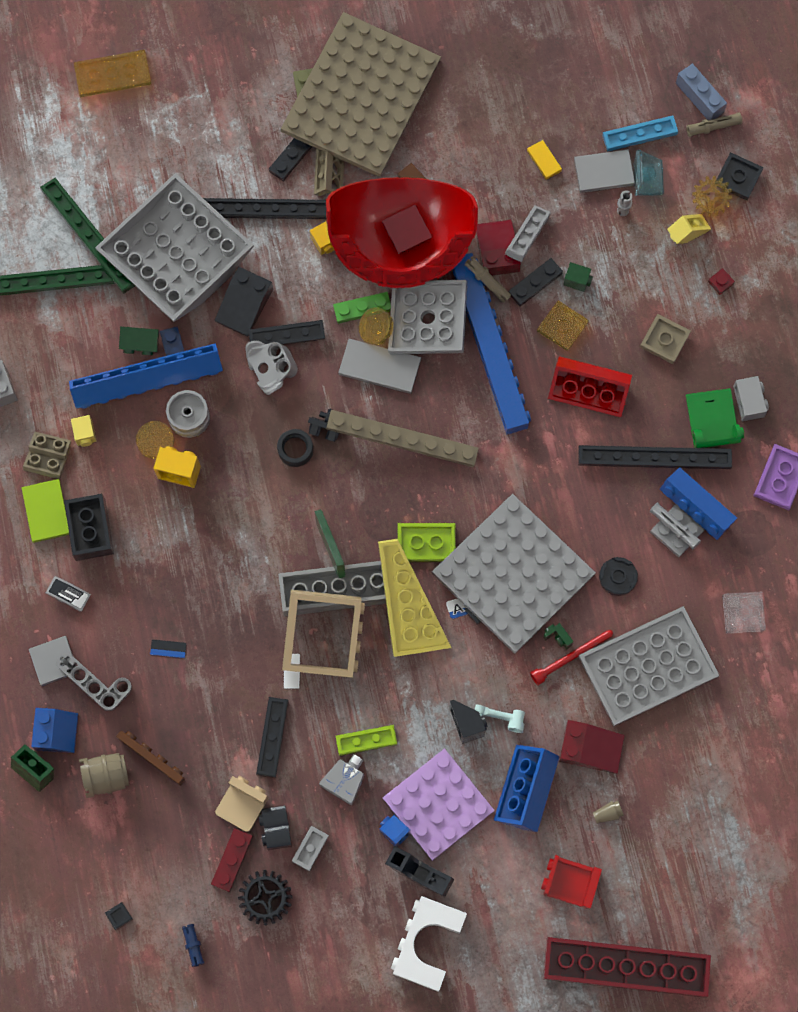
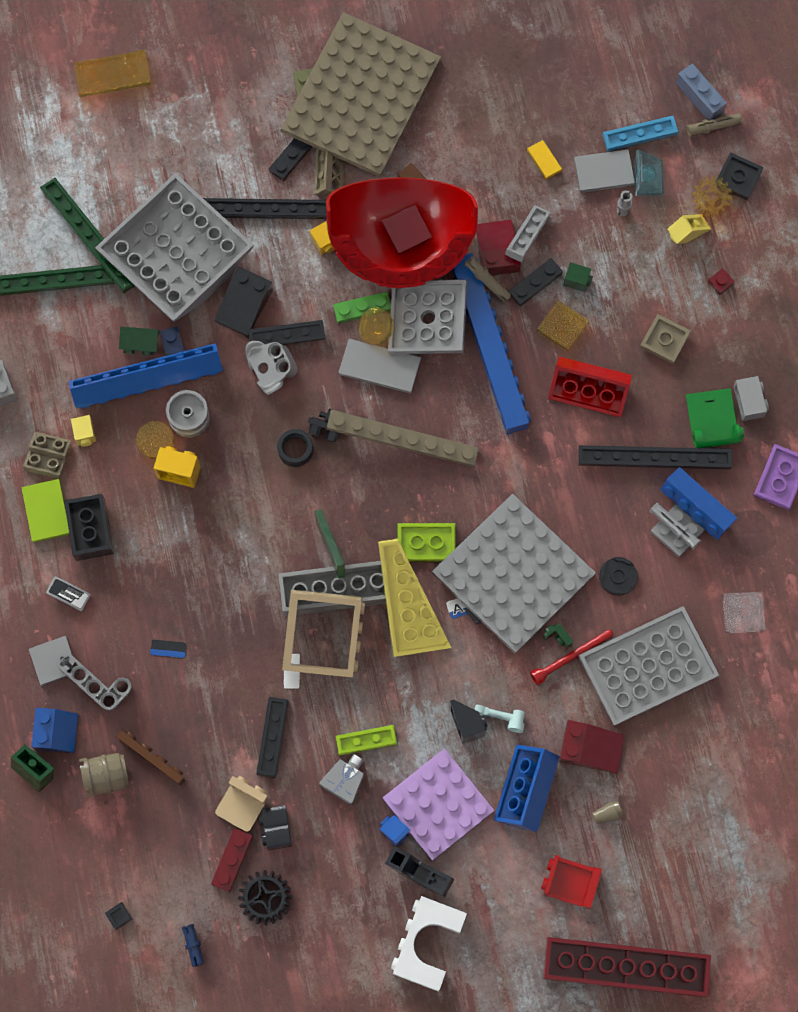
(310, 848): light grey plate -> none

